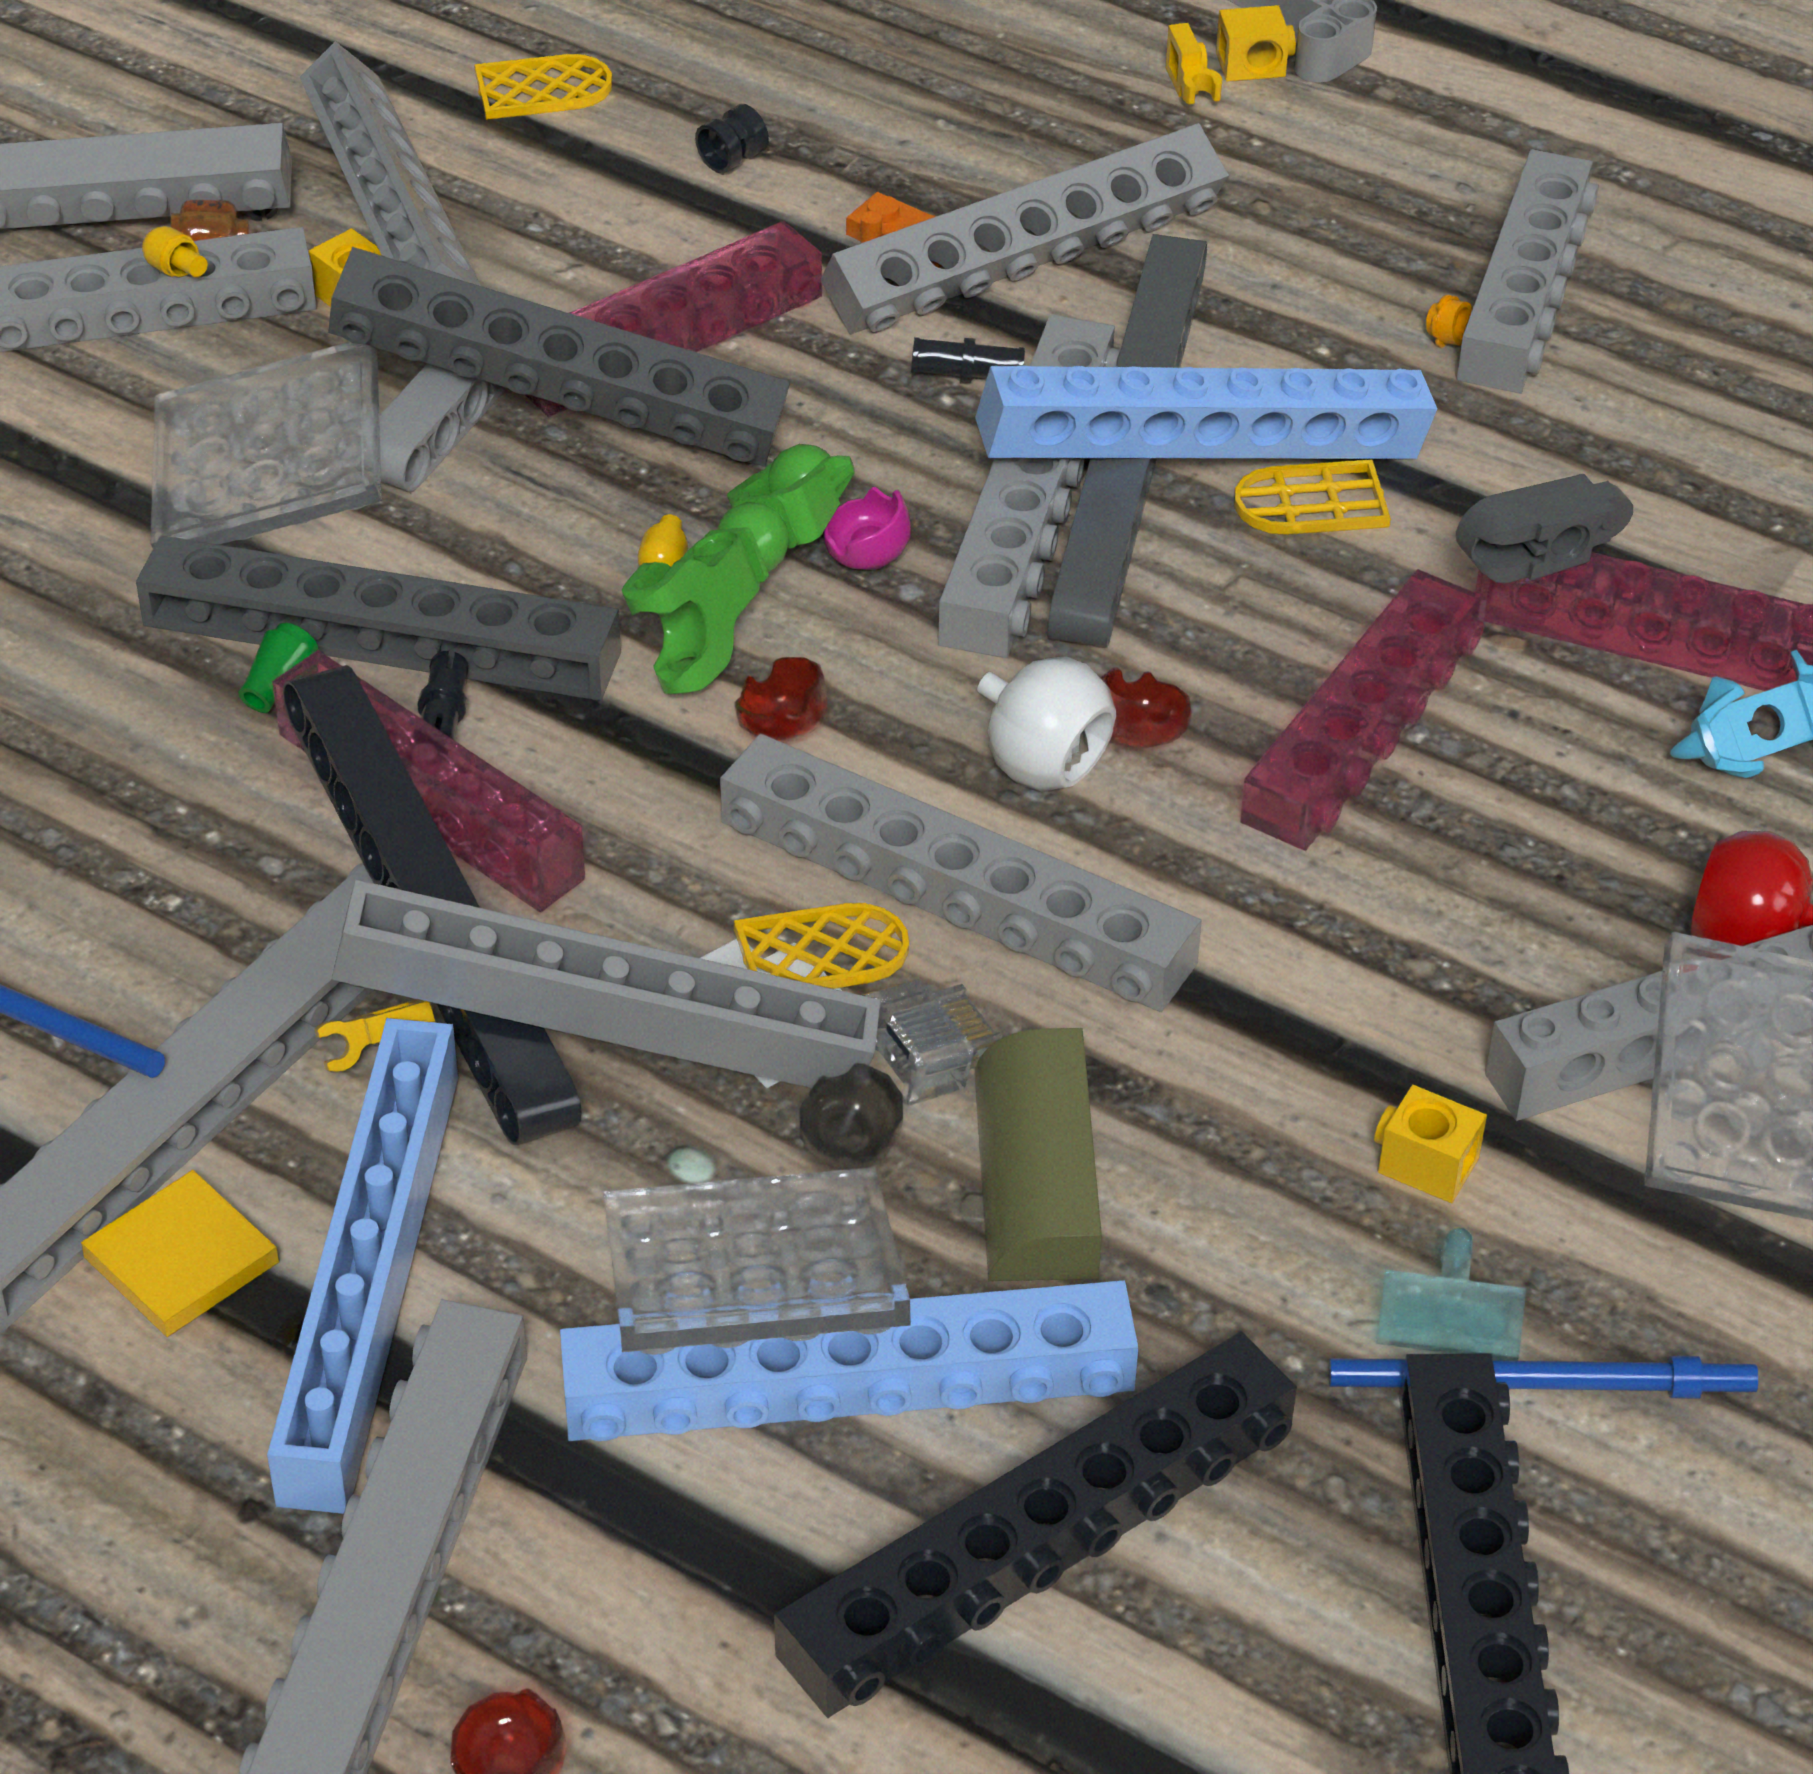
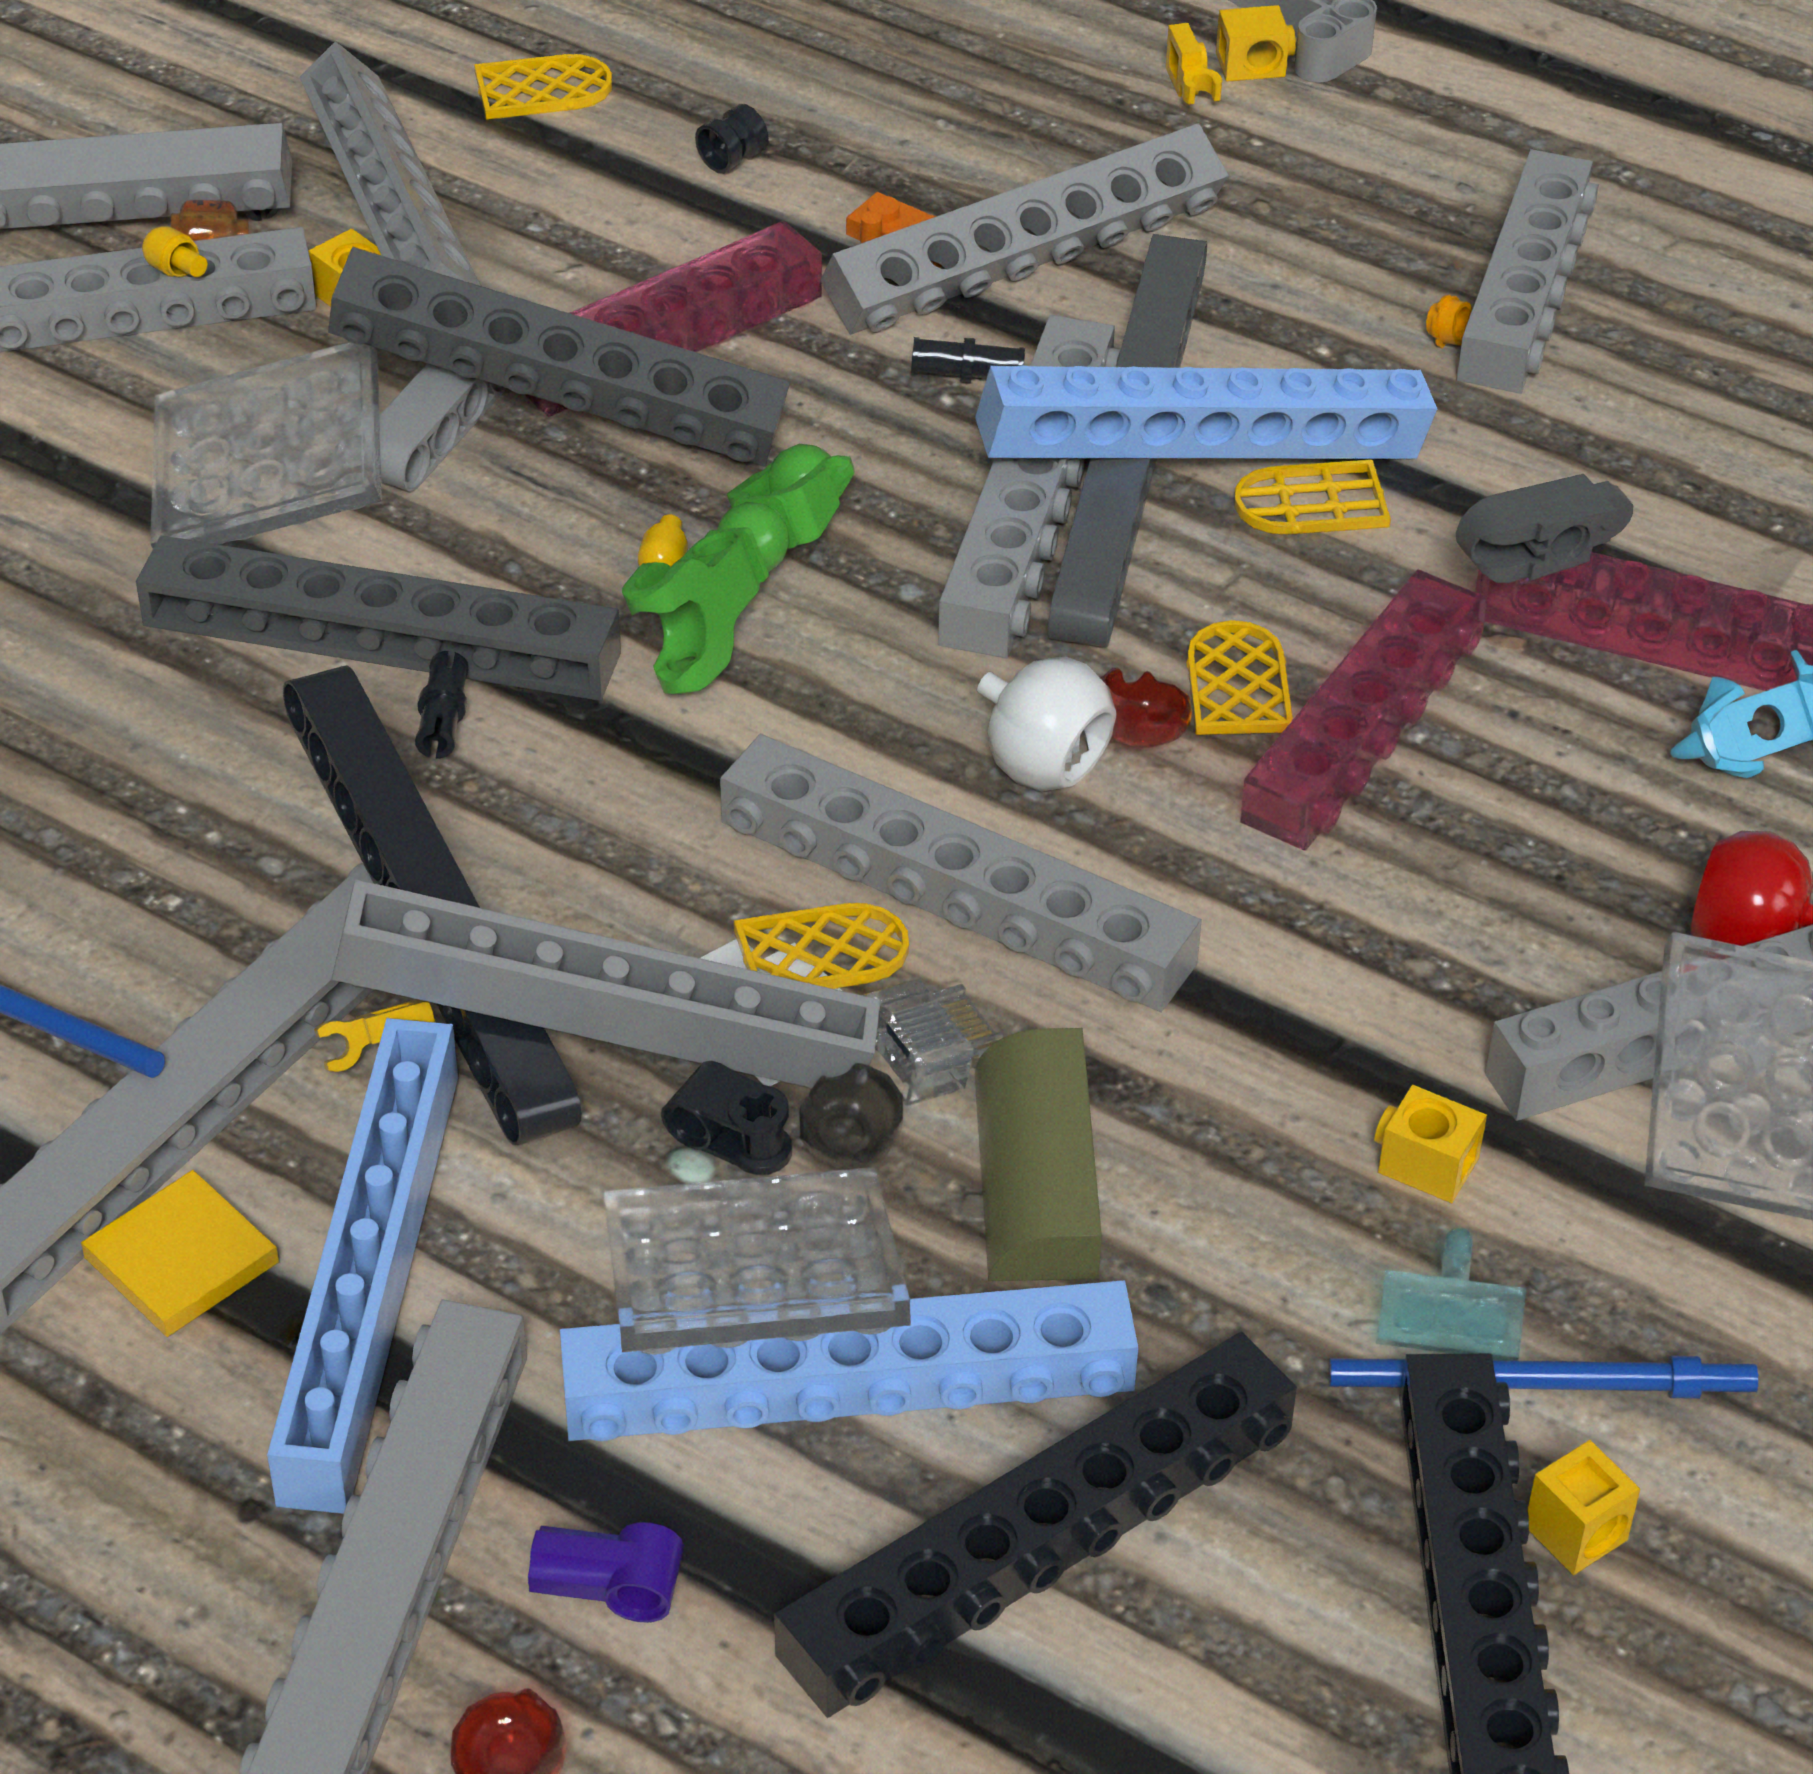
(277, 653): green cone -> none
(475, 806): clear pink brick -> none
(626, 1570): none -> dark purple piece
(729, 1113): none -> black piece
(786, 703): clear red hair -> none
(869, 530): dark pink hair -> none
(1234, 723): none -> yellow window
(1582, 1507): none -> yellow brick

